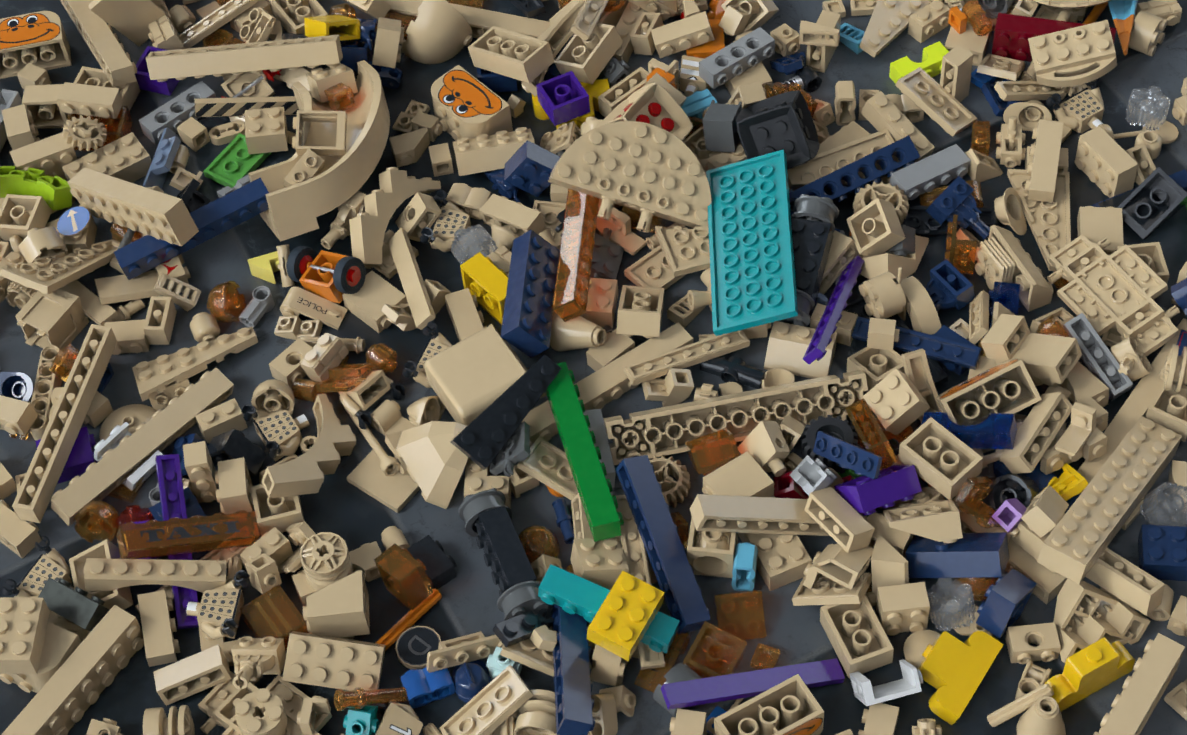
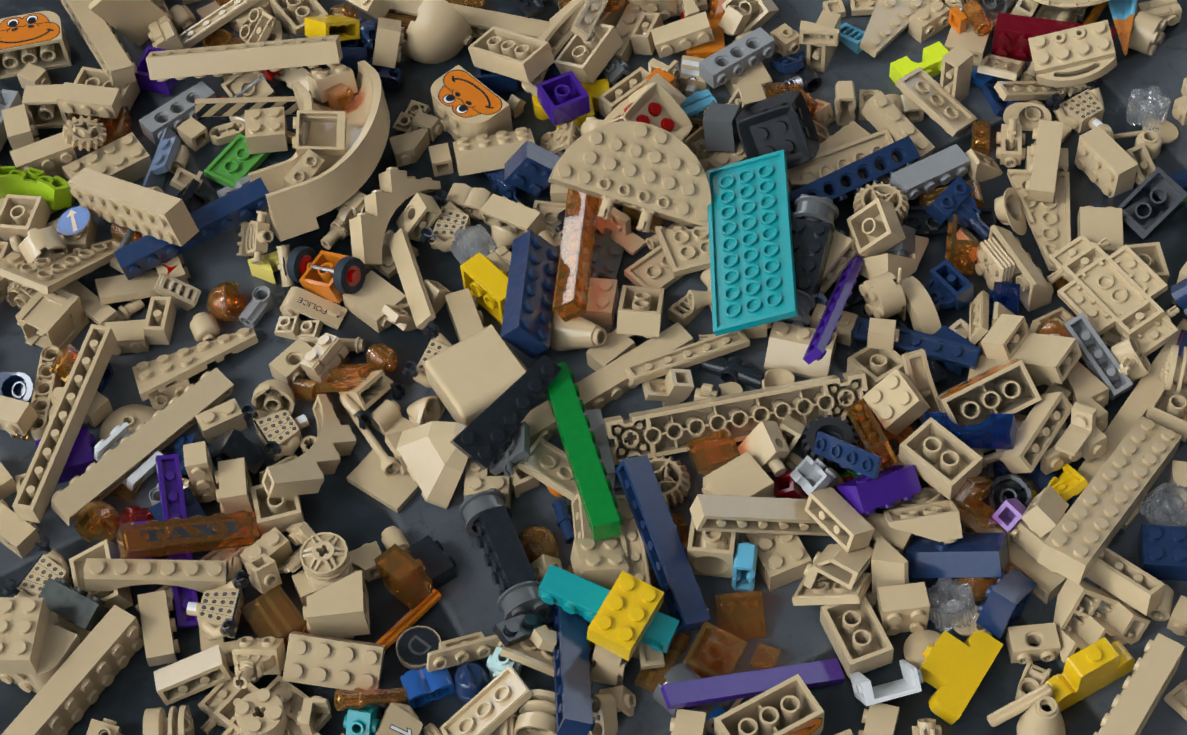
(255, 238): none -> tan piece

